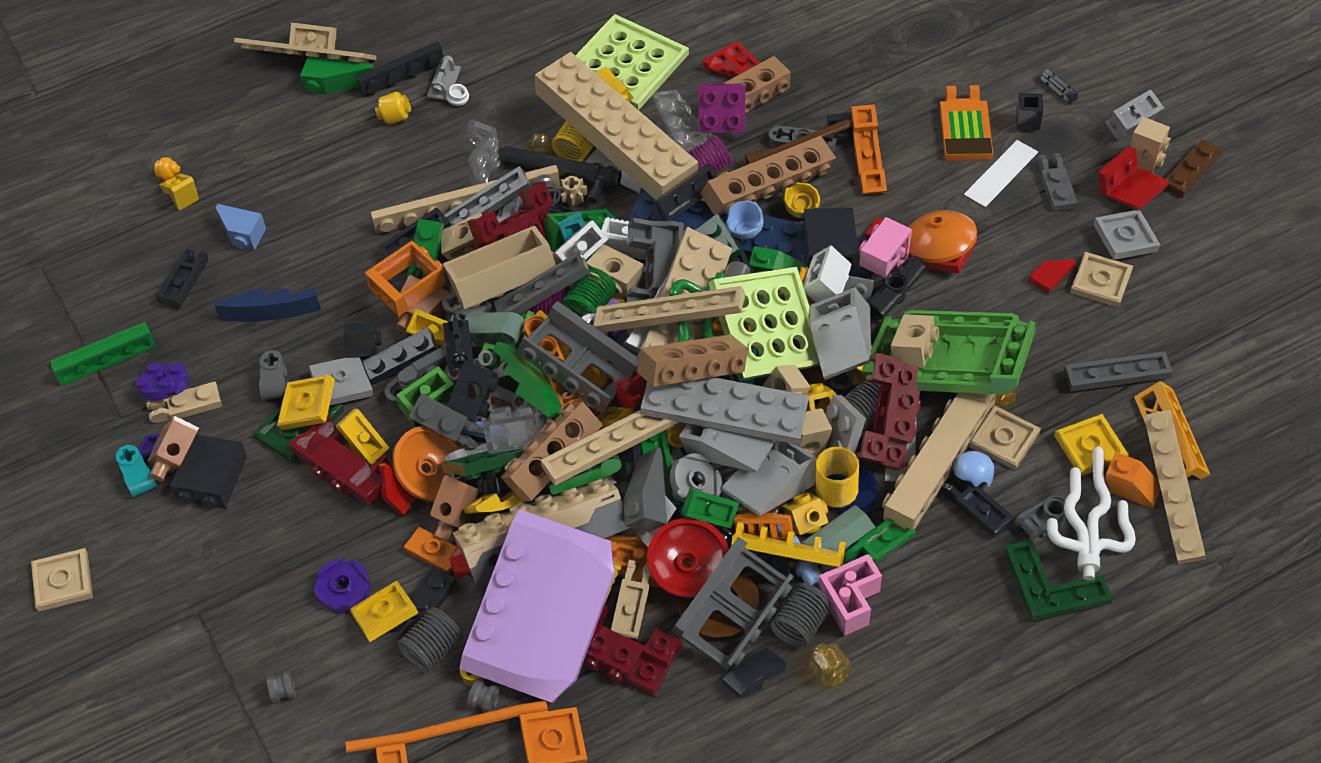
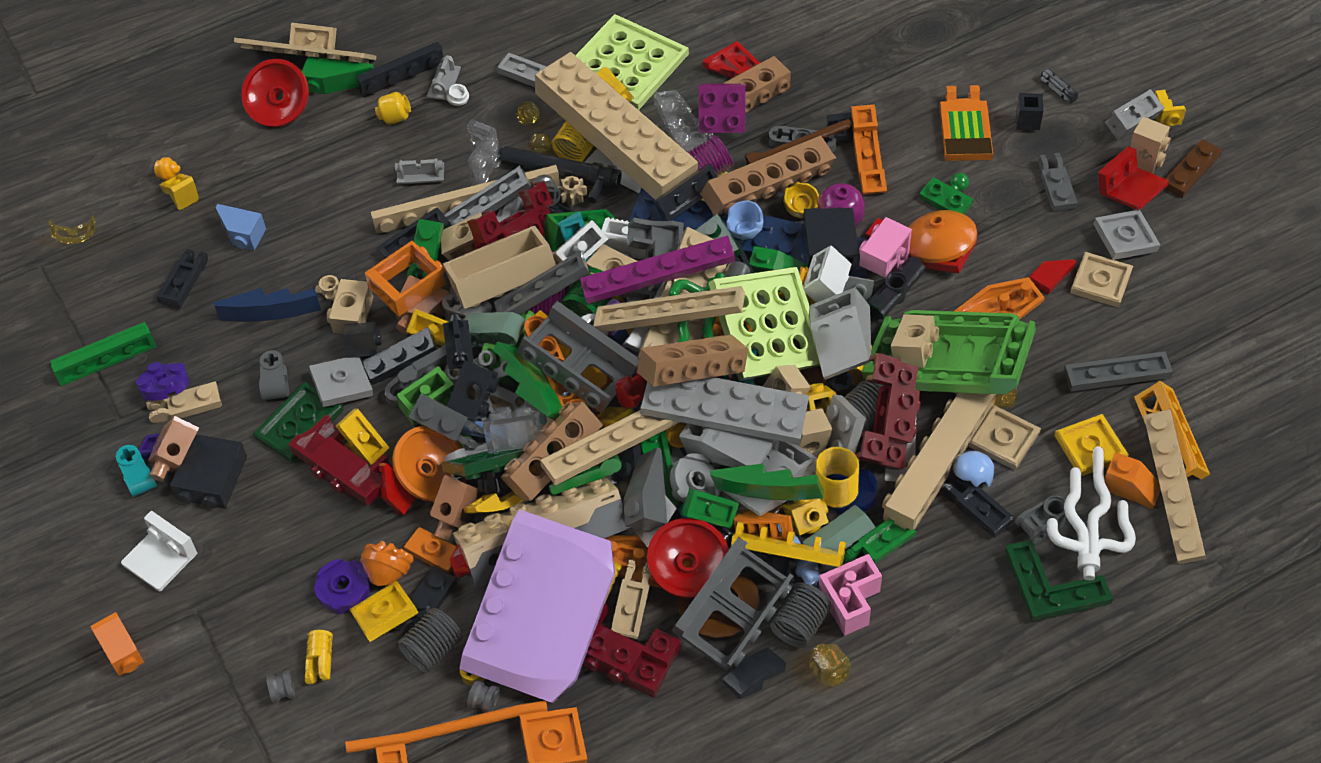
(61, 579): tan tile -> none
(90, 225): none -> clear yellow helmet
(117, 644): none -> orange slope
(160, 553): none -> white bracket
(264, 86): none -> red dish
(306, 402): yellow plate -> none
(318, 655): none -> yellow hinge
(324, 284): none -> tan plate
(350, 304): none -> tan brick
(385, 563): none -> orange hair
(425, 172): none -> light grey hinge
(519, 69): none -> light grey hinge
(527, 112): none -> clear yellow plate
(657, 269): none -> magenta plate
(773, 485): none -> green slope
(843, 196): none -> magenta cylinder
(948, 197): none -> green plate
(1001, 173): white sticker -> none
(1012, 296): none -> orange piece
(1169, 115): none -> yellow bracket

